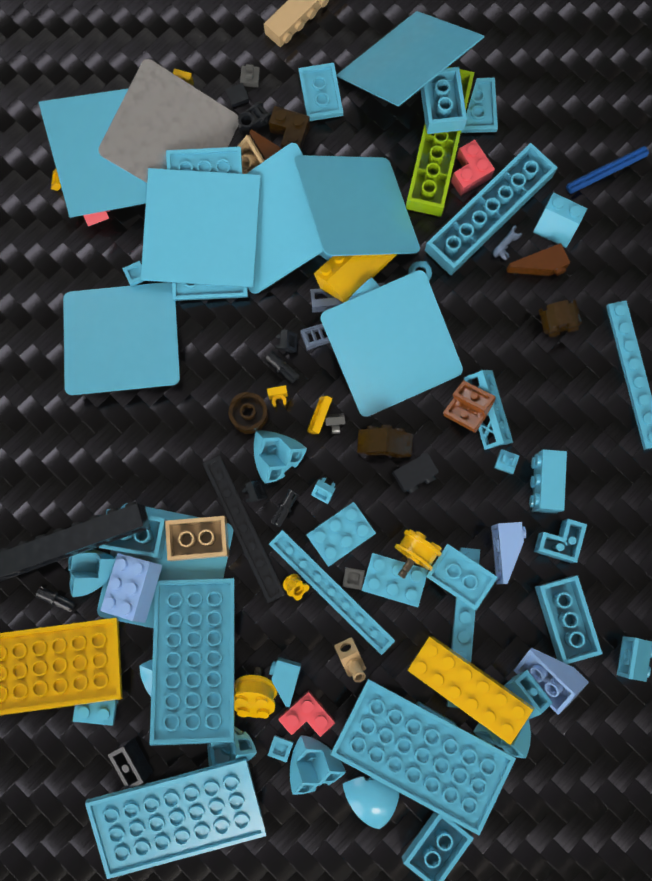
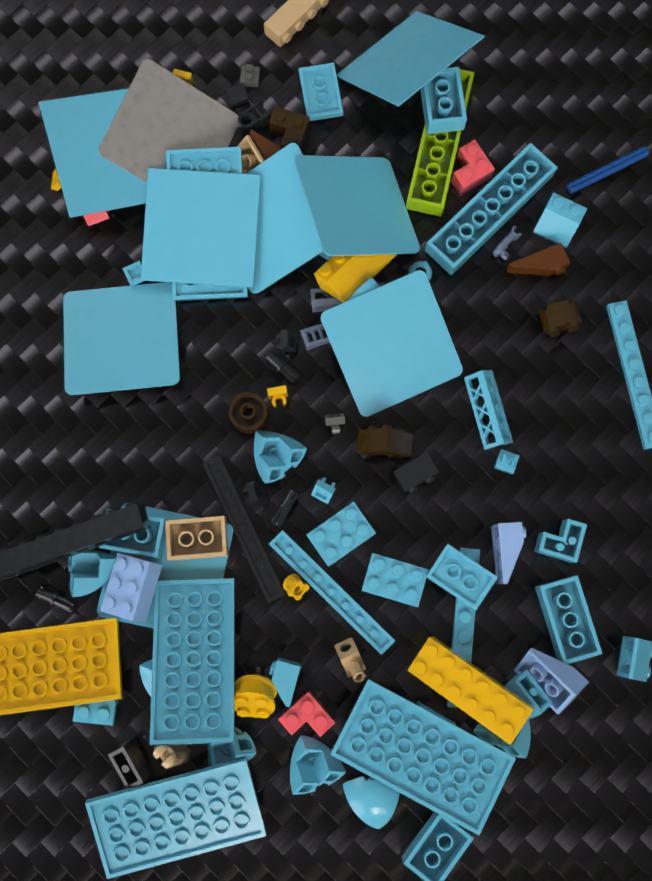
(172, 754): none -> tan piece
(280, 748): medium azure plate -> none
(319, 415): yellow tile -> none
(353, 578): dark grey tile -> none
(417, 551): yellow wheel -> none
(469, 406): dark orange slope -> none
(482, 108): medium azure wing -> none
(548, 481): medium azure brick -> none

